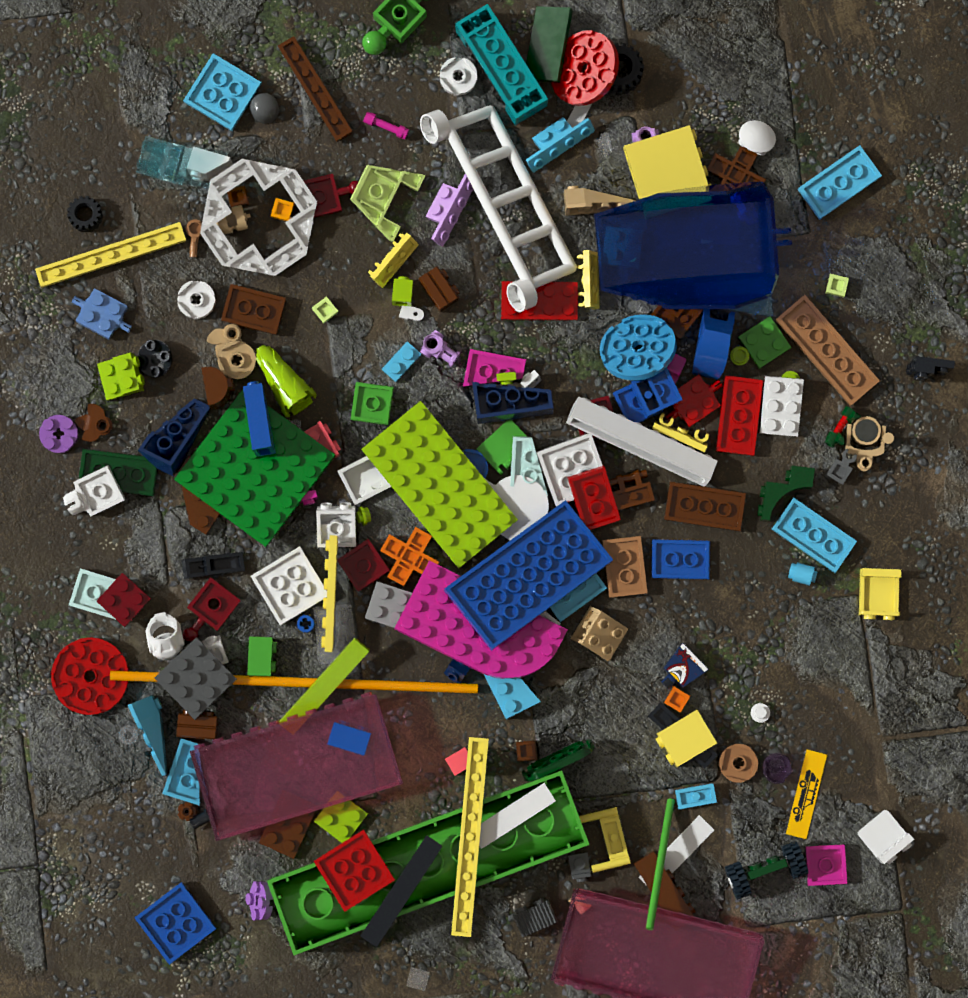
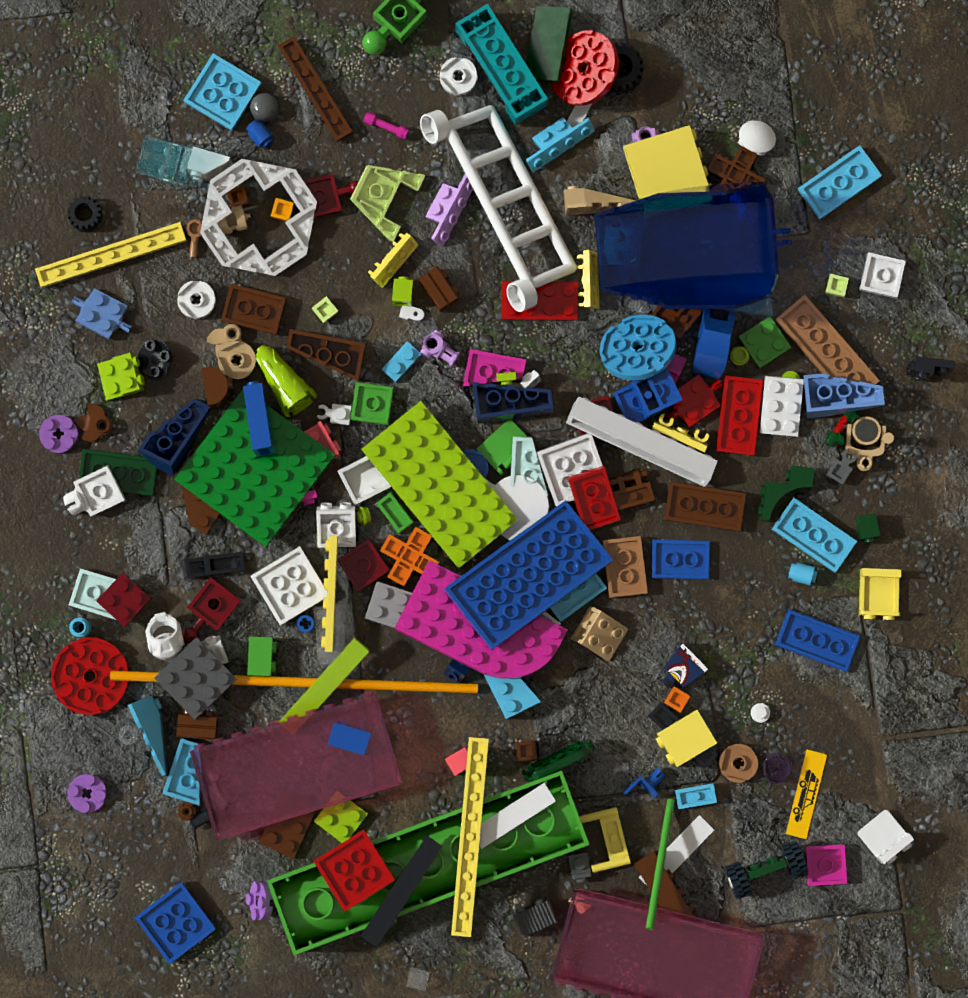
(74, 627): none -> medium azure brick
(98, 795): none -> medium lavender plate
(260, 134): none -> blue brick
(335, 353): none -> reddish brown wedge
(338, 414): none -> white plate
(394, 513): none -> bright green tile
(649, 783): none -> blue bracket
(817, 640): none -> blue tile
(835, 395): none -> medium blue wedge
(867, 527): none -> dark green brick
(882, 275): none -> white plate

